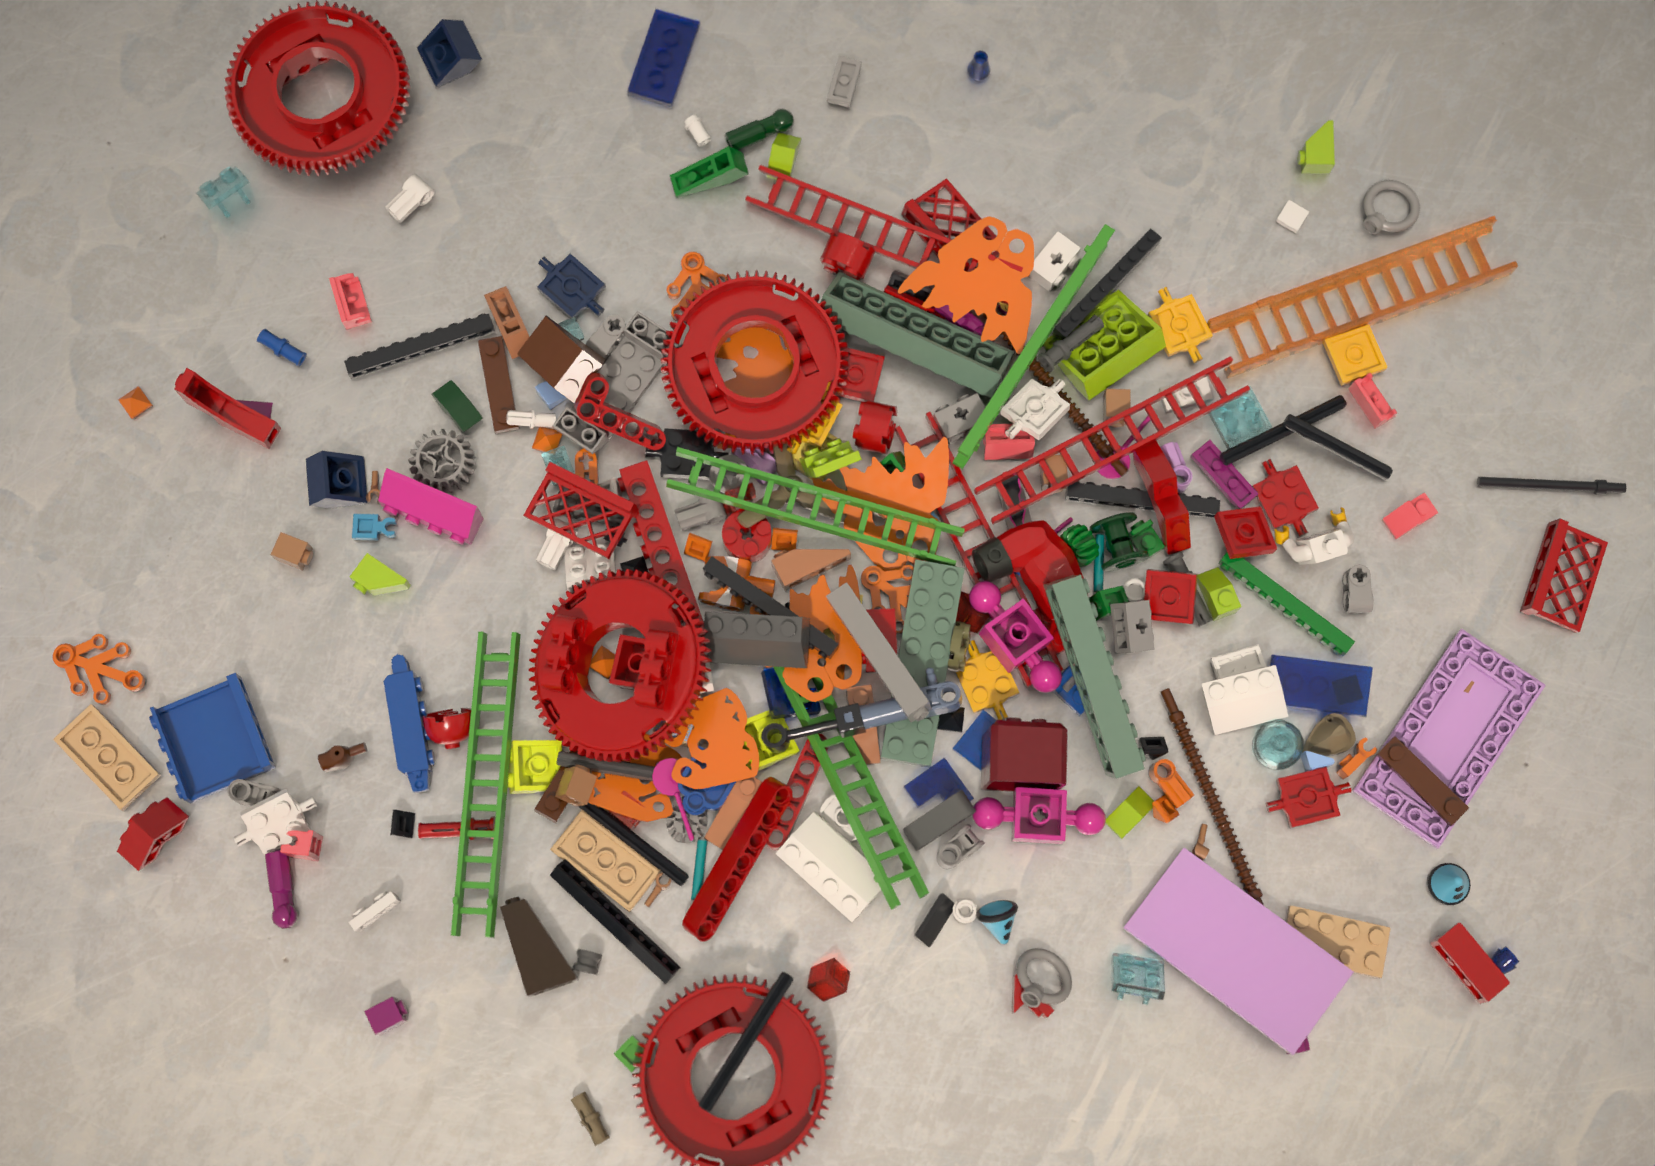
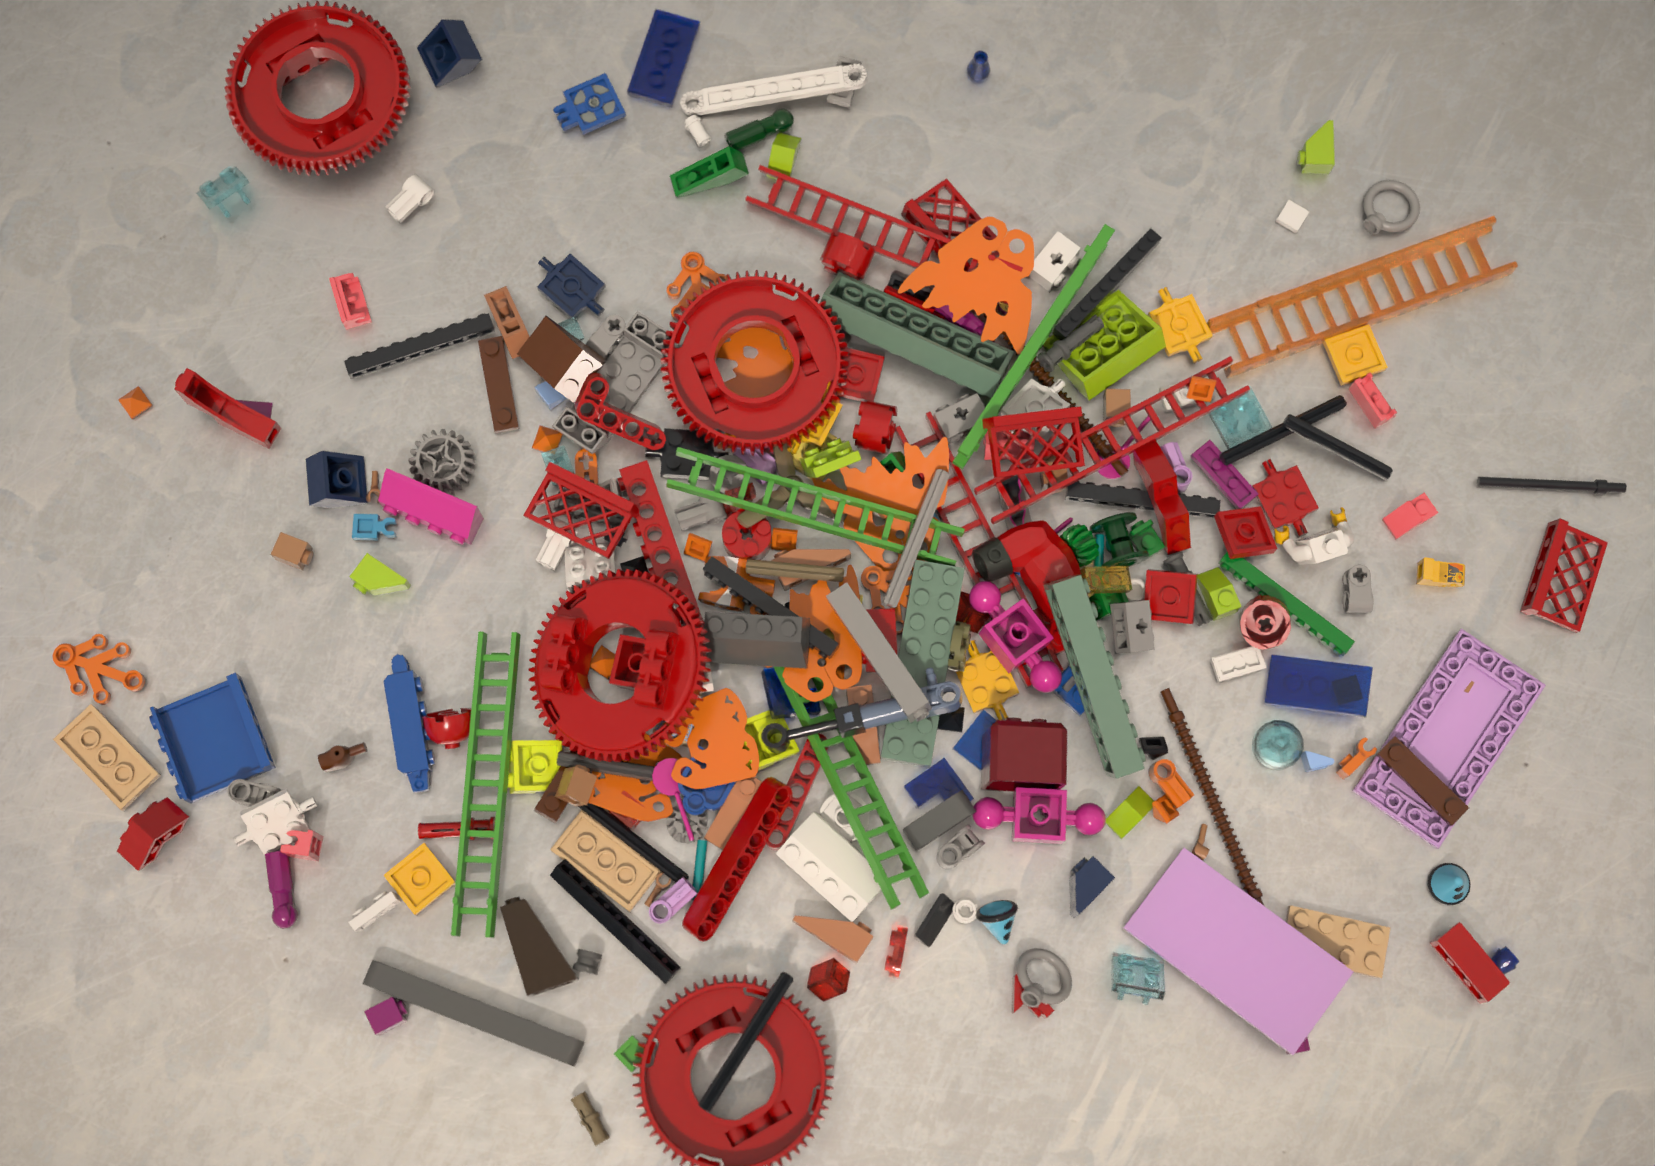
(281, 347): blue pin -> none
(402, 823): black slope -> none
(419, 879): none -> yellow plate
(457, 406): dark green slope -> none
(473, 1013): none -> dark grey beam
(530, 419): white axle -> none
(590, 105): none -> blue piece
(673, 899): none -> lavender piece
(774, 89): none -> white plate
(794, 570): none -> dark tan axle
(842, 936): none -> nougat slope
(894, 962): none -> clear red plate
(916, 538): none -> light grey axle
(1028, 421): none -> red fence
(1087, 883): none -> dark blue slope
(1107, 579): none -> clear yellow plate
(1201, 389): none -> orange slope
(1245, 700): white slope -> none
(1269, 635): none -> brick
(1308, 797): red plate -> none
(1331, 736): dark tan piece -> none
(1440, 573): none -> yellow leg

